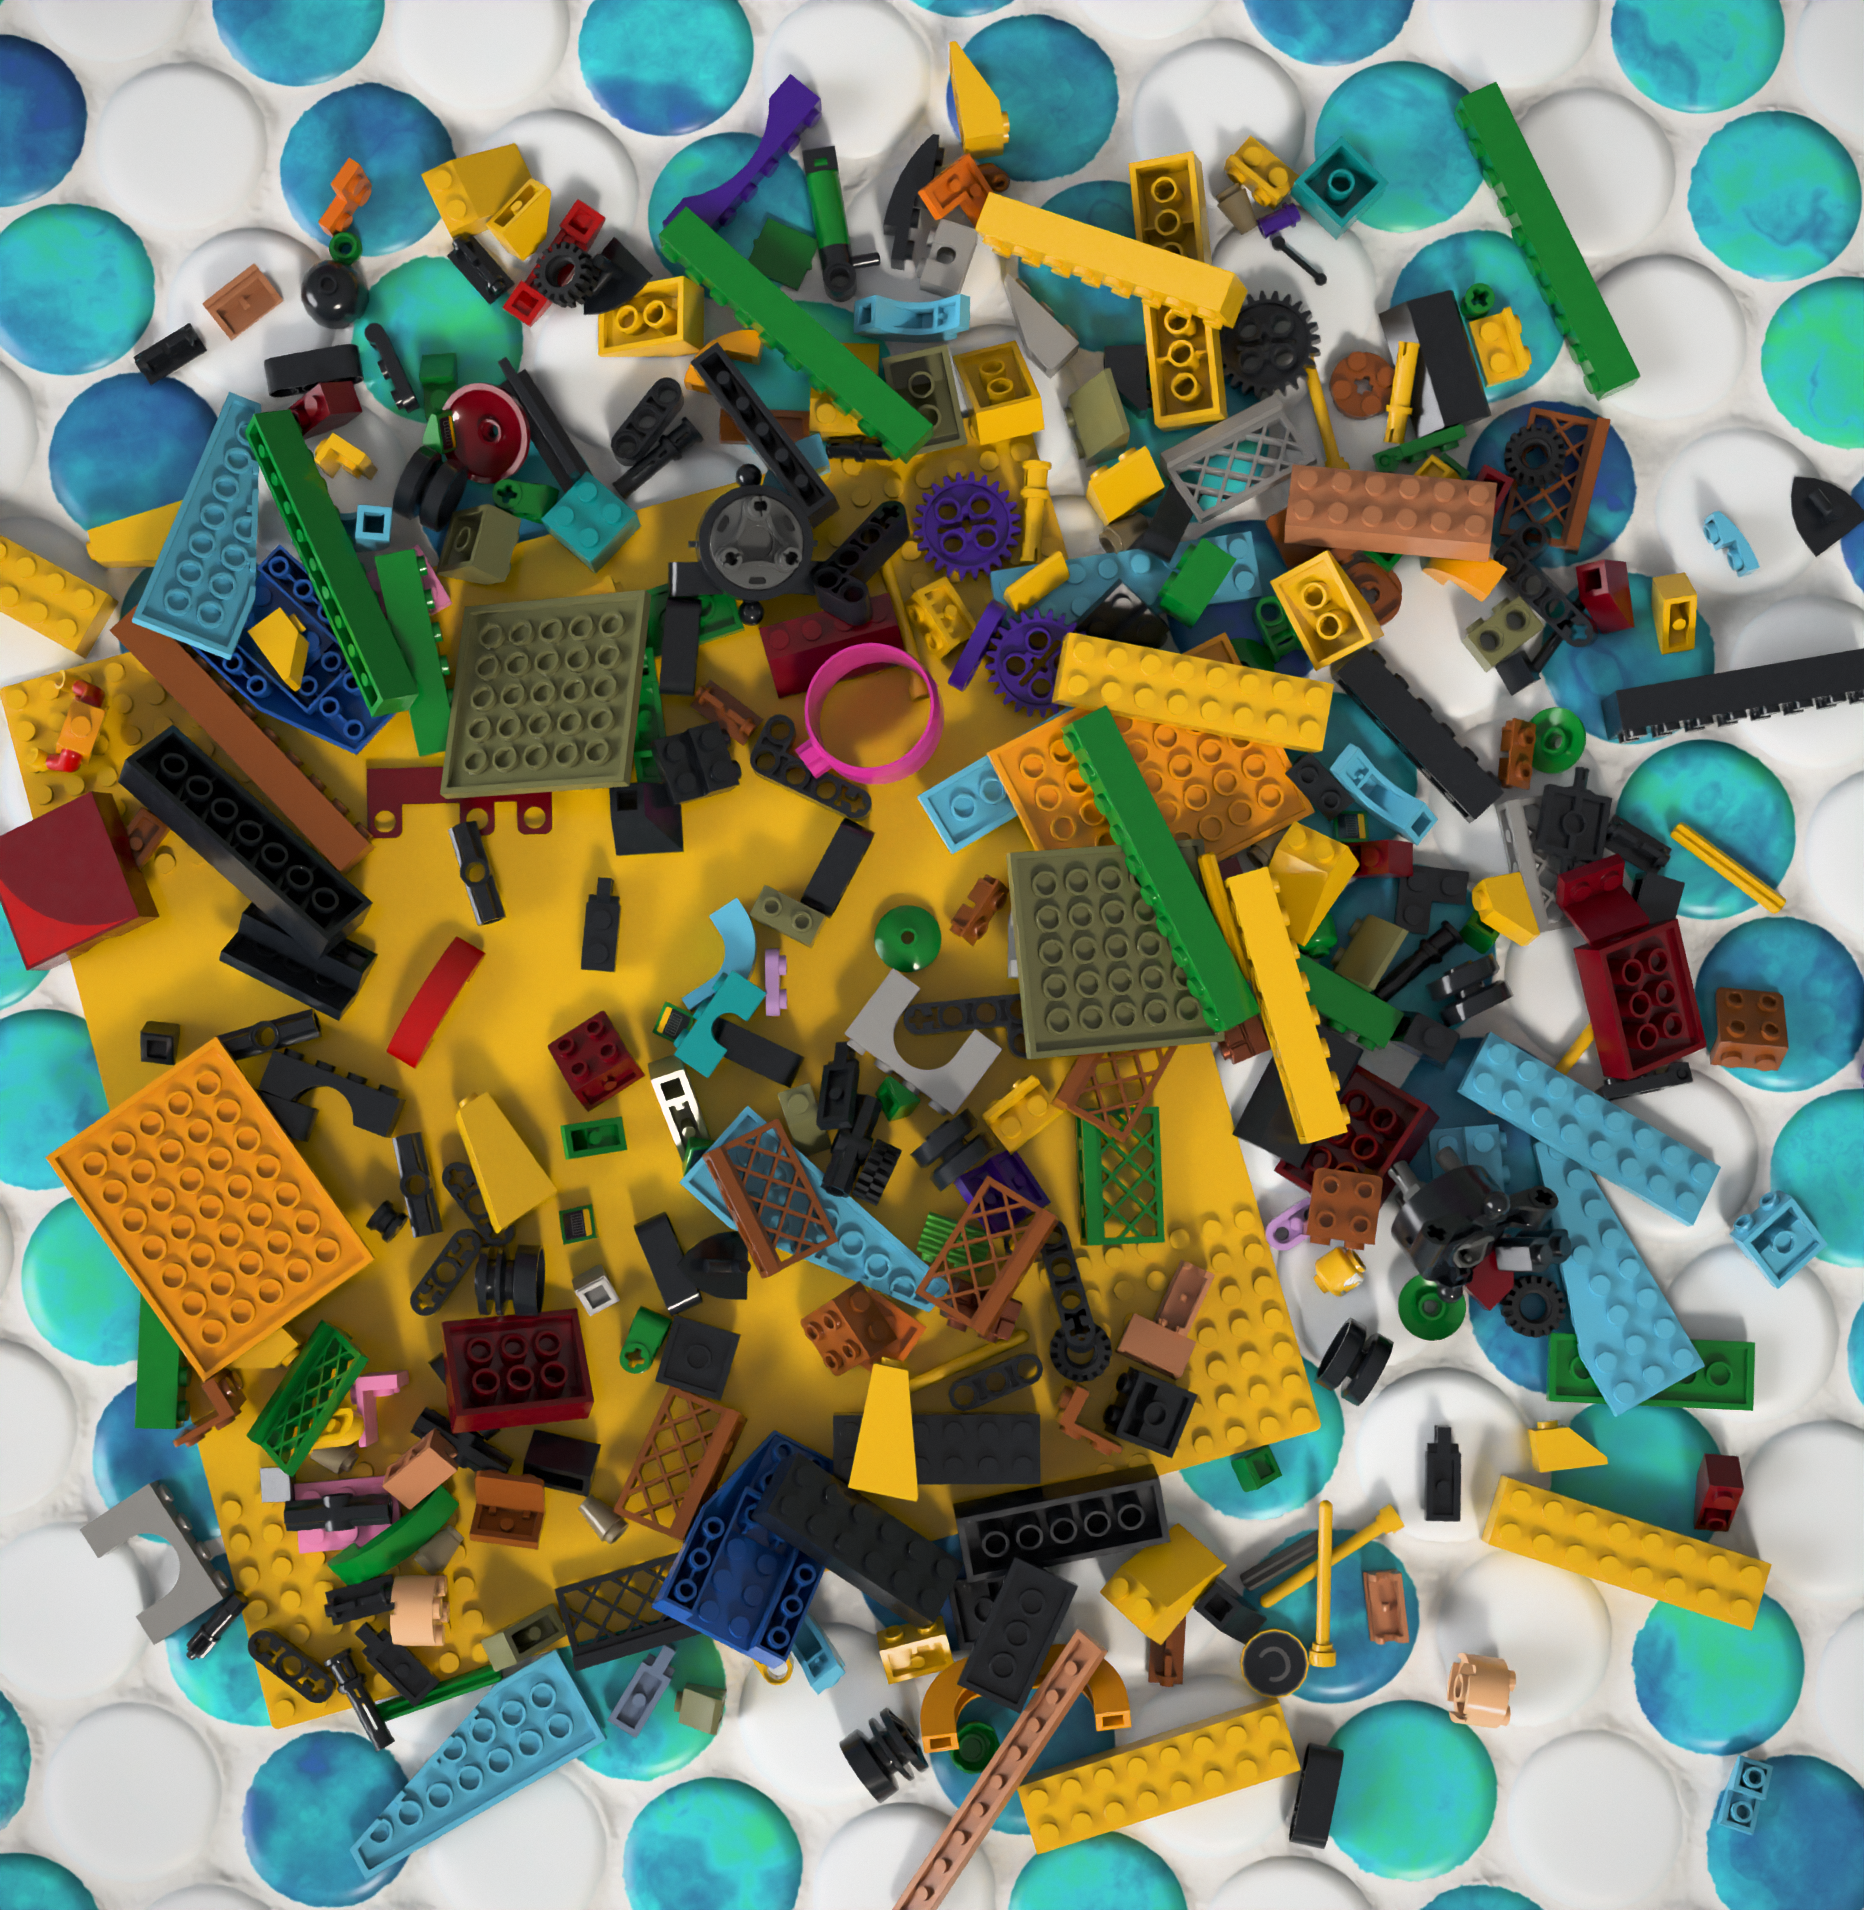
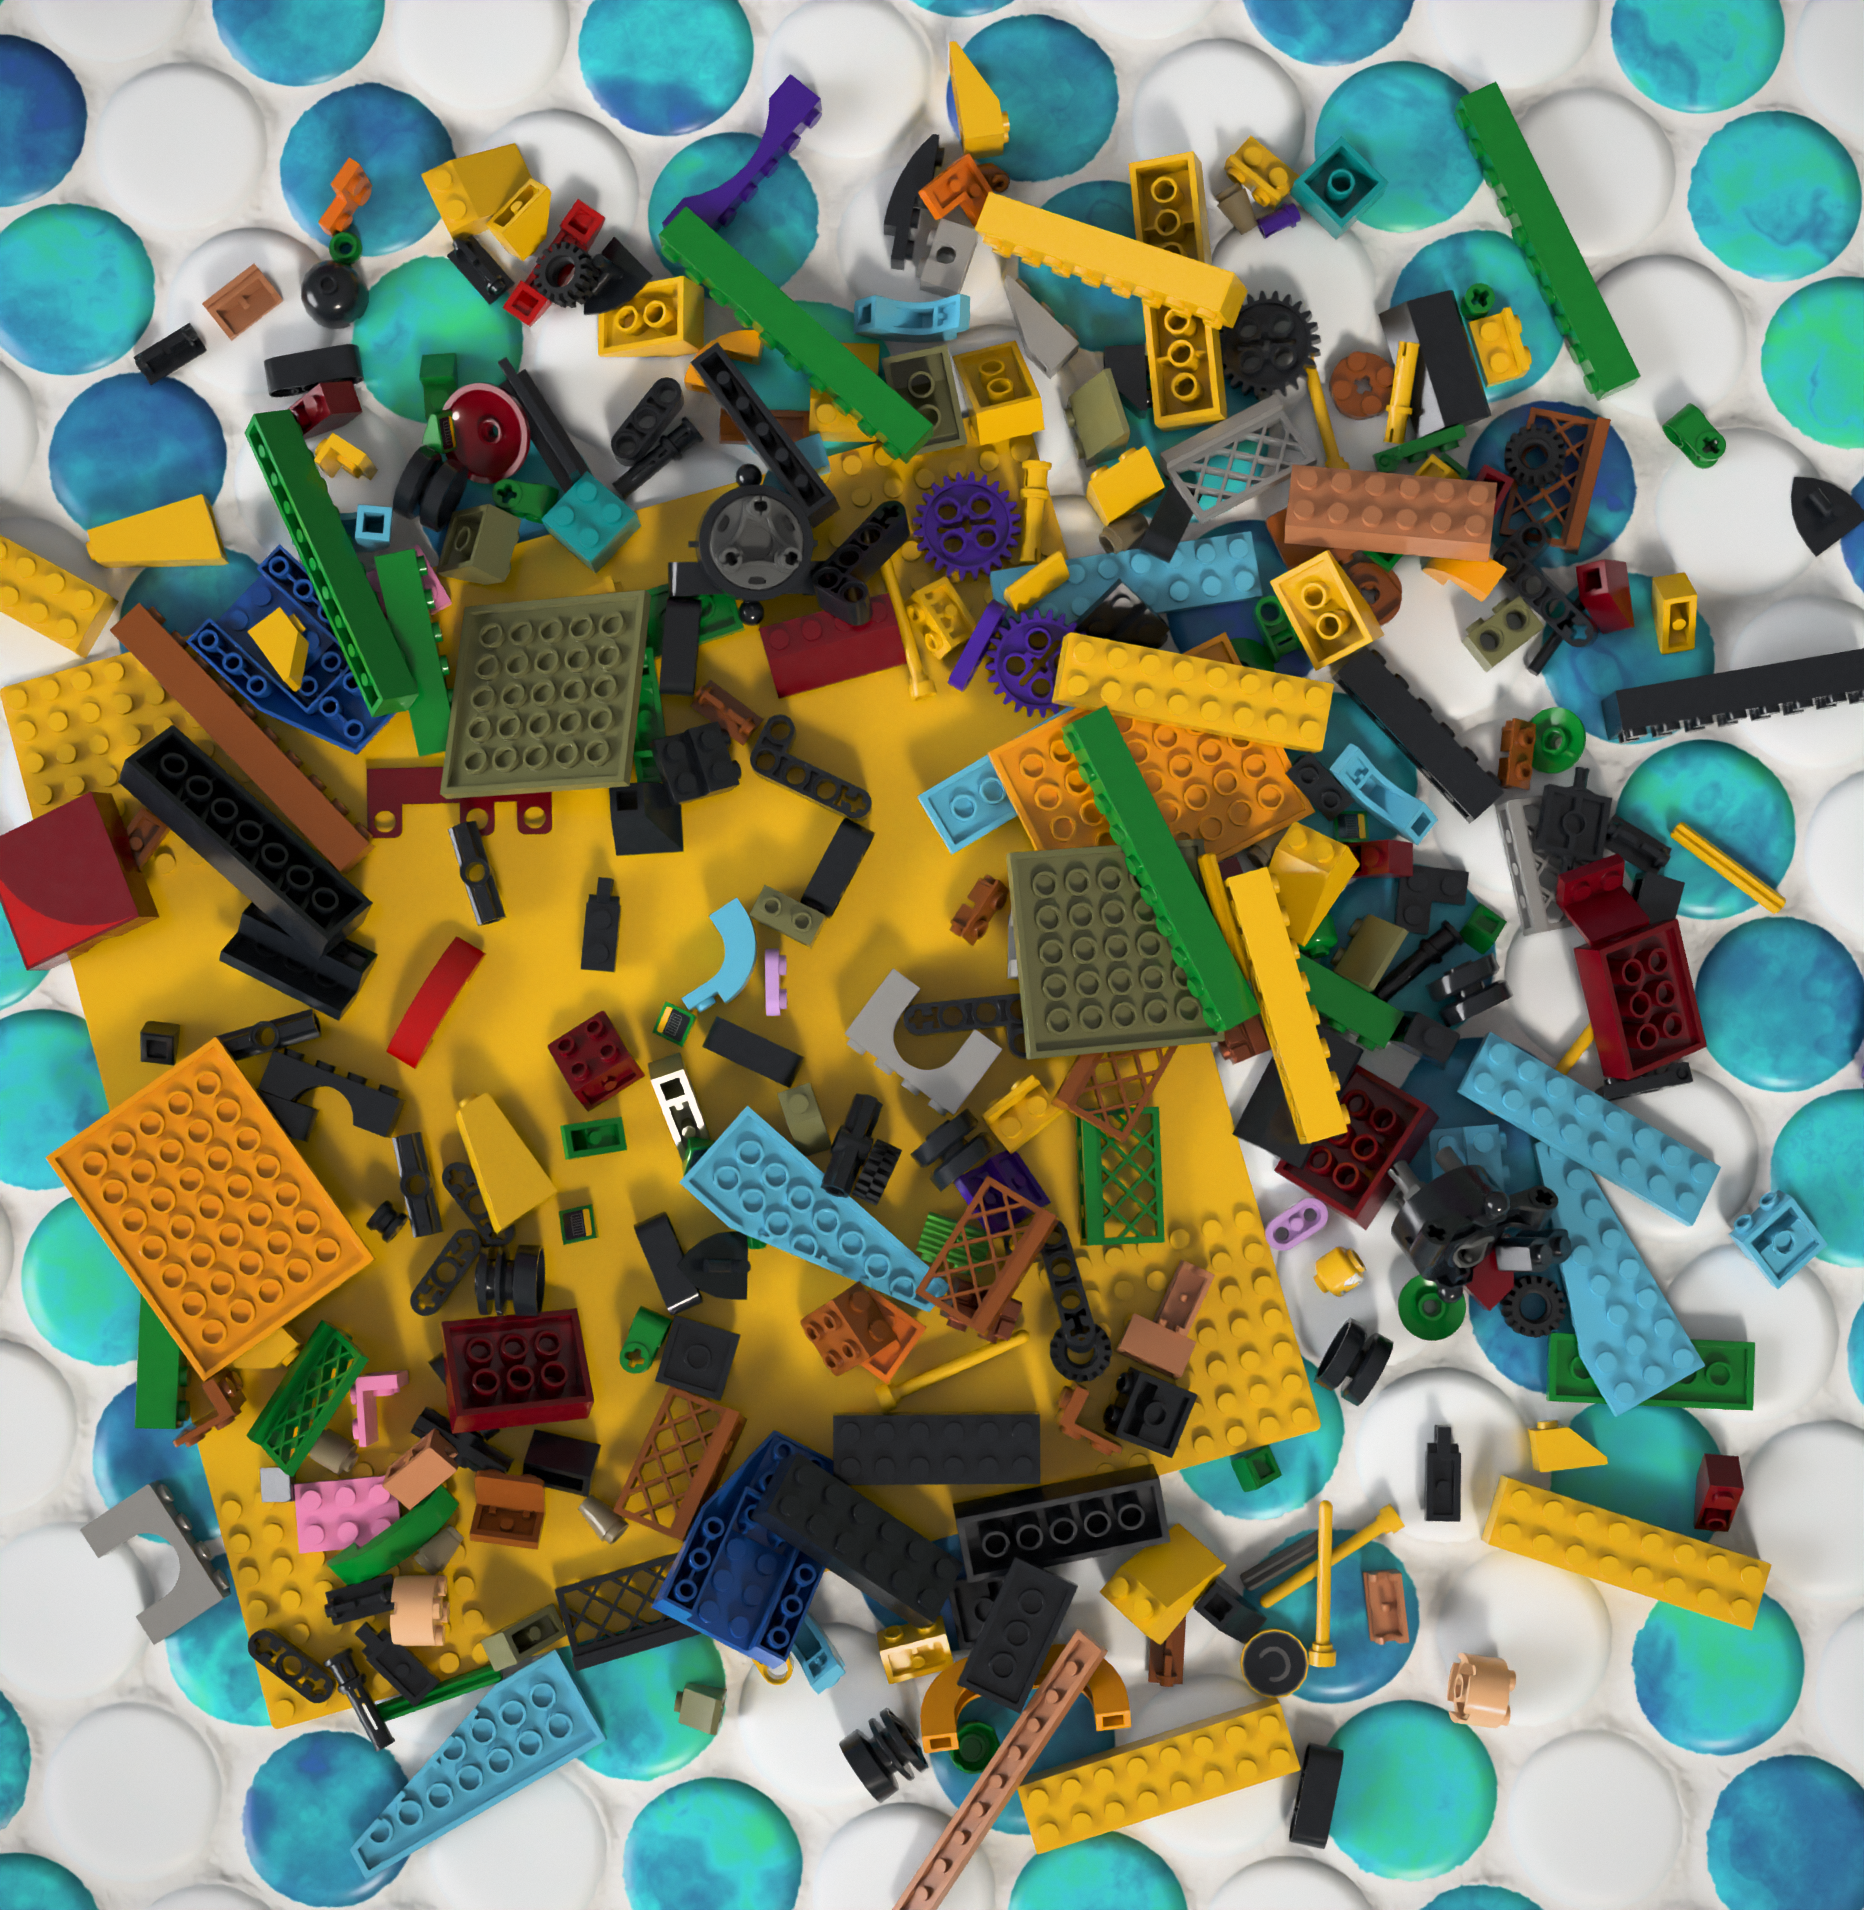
(79, 729): torso -> none
(209, 559): medium azure wing -> none
(217, 1624): black piece -> none
(338, 1512): black piece -> none
(342, 1429): yellow plate -> none
(391, 367): black plate -> none
(595, 1290): light grey slope -> none
(644, 1691): sand blue hinge -> none
(699, 1046): teal arch -> none
(743, 1211): dark orange fence -> none
(783, 254): green piece -> none
(813, 750): dark pink cylinder -> none
(831, 224): piece -> none
(838, 1090): black hinge -> none
(857, 449): black pin -> none
(885, 1443): yellow slope -> none
(896, 1099): green slope -> none
(907, 956): green dish -> none
(983, 1394): black beam -> none
(1200, 576): green brick -> none
(1278, 244): black hinge -> none
(1343, 1208): dark orange bracket -> none
(1506, 907): yellow slope -> none
(1517, 672): black slope -> none
(1692, 433): none -> green piece
(1724, 534): medium azure slope -> none
(1744, 1794): medium azure slope -> none
(1749, 1029): dark orange bracket -> none

